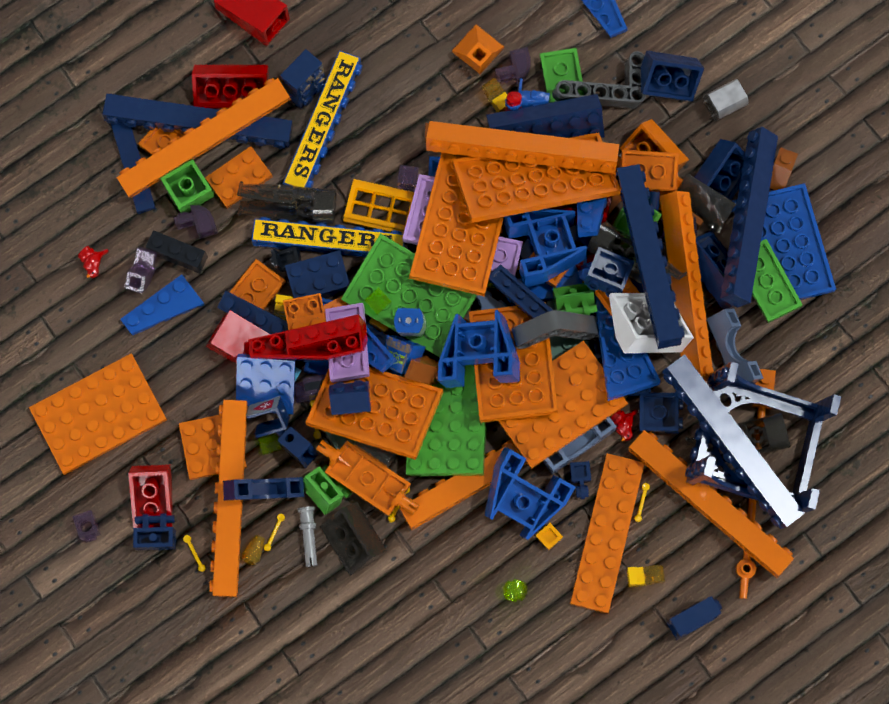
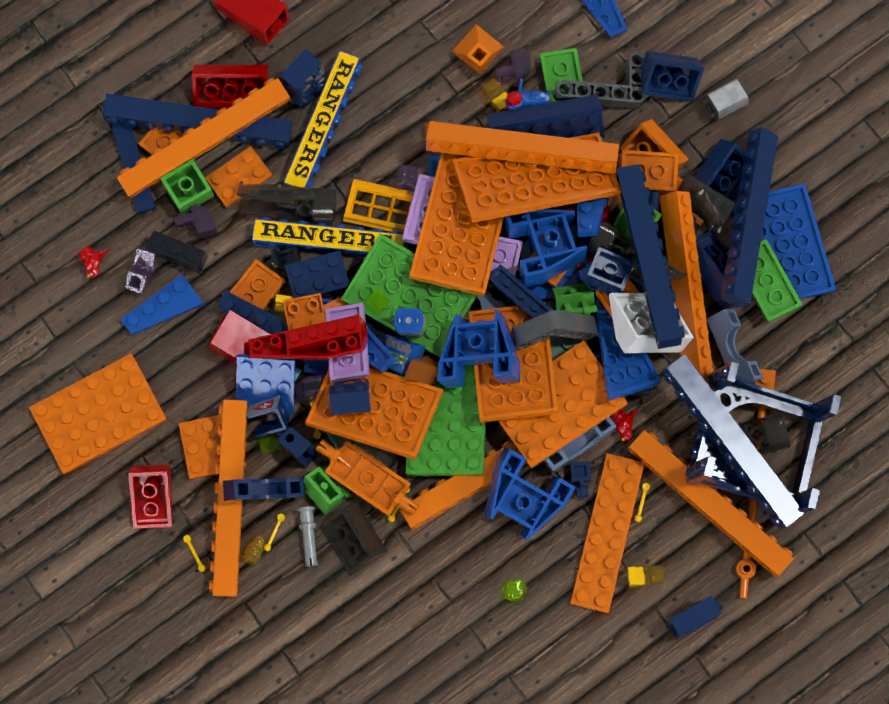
(83, 518): clear purple brick -> none
(155, 537): dark blue brick -> none
(382, 328): light orange plate -> none
(549, 536): light orange plate -> none
(660, 413): dark blue plate -> none
(782, 169): dark orange slope -> none

